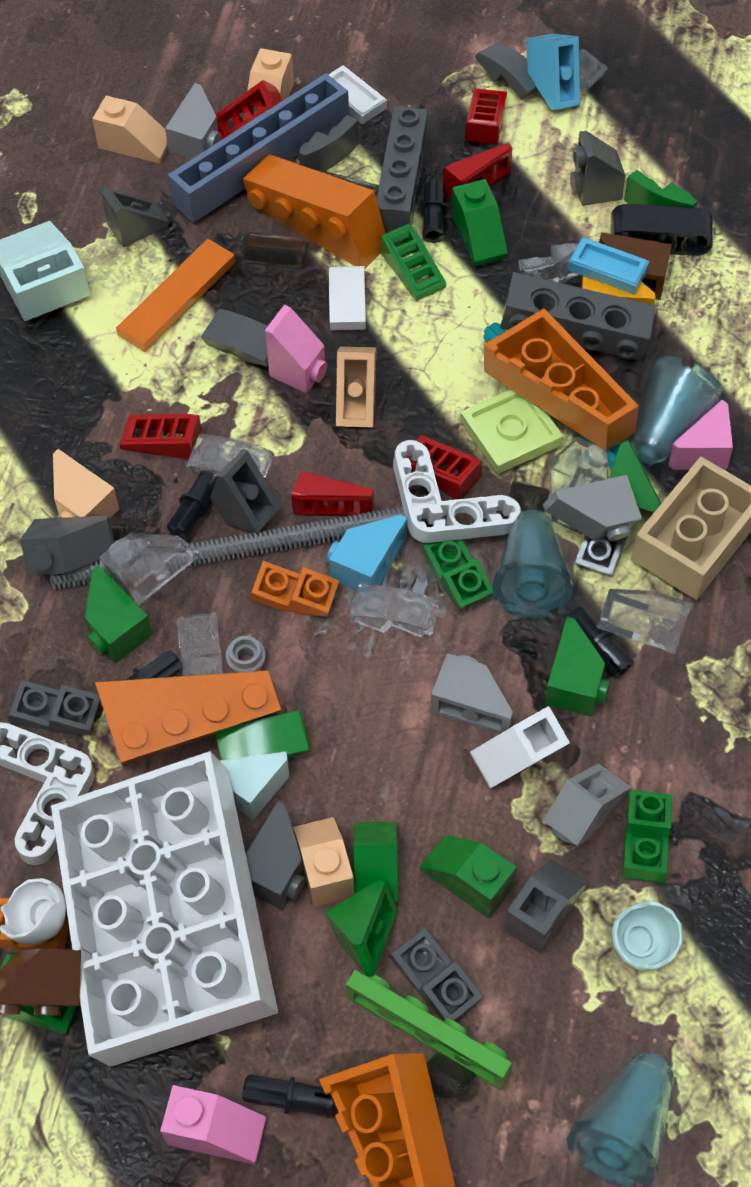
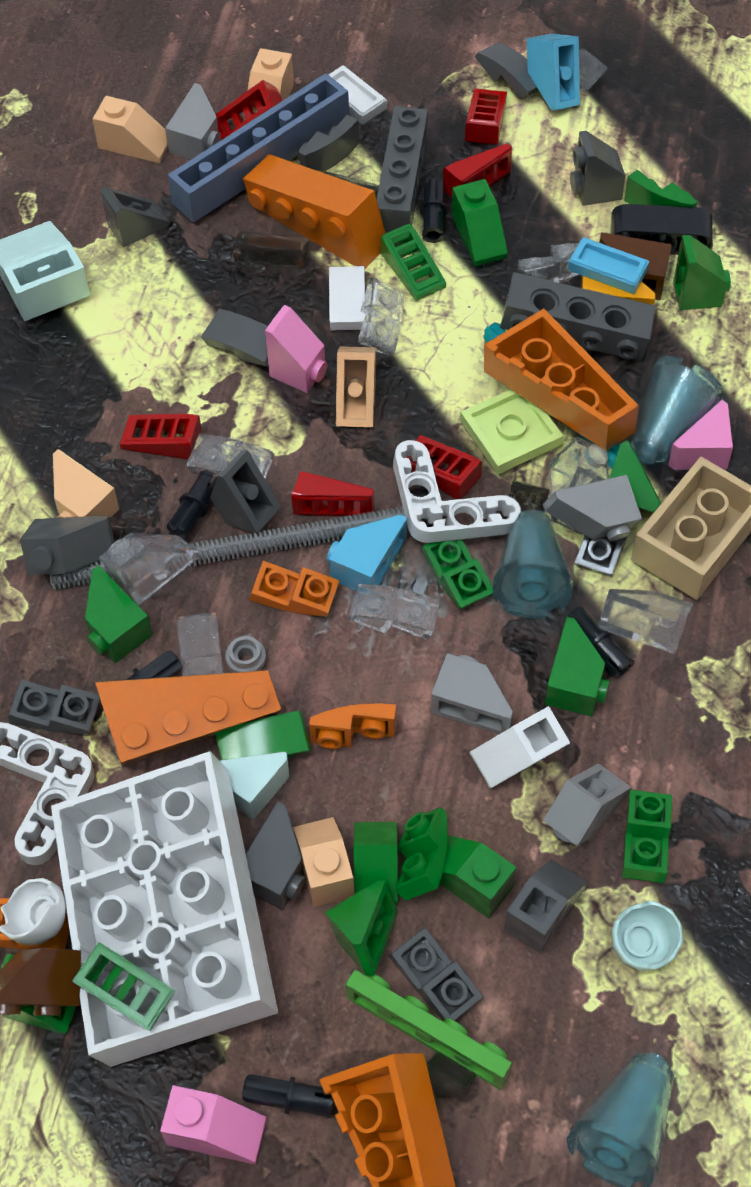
(94, 968): none -> slope
(176, 295): orange tile -> none
(337, 726): none -> orange slope
(382, 317): none -> clear slope
(425, 850): none -> green slope
(699, 276): none -> green slope

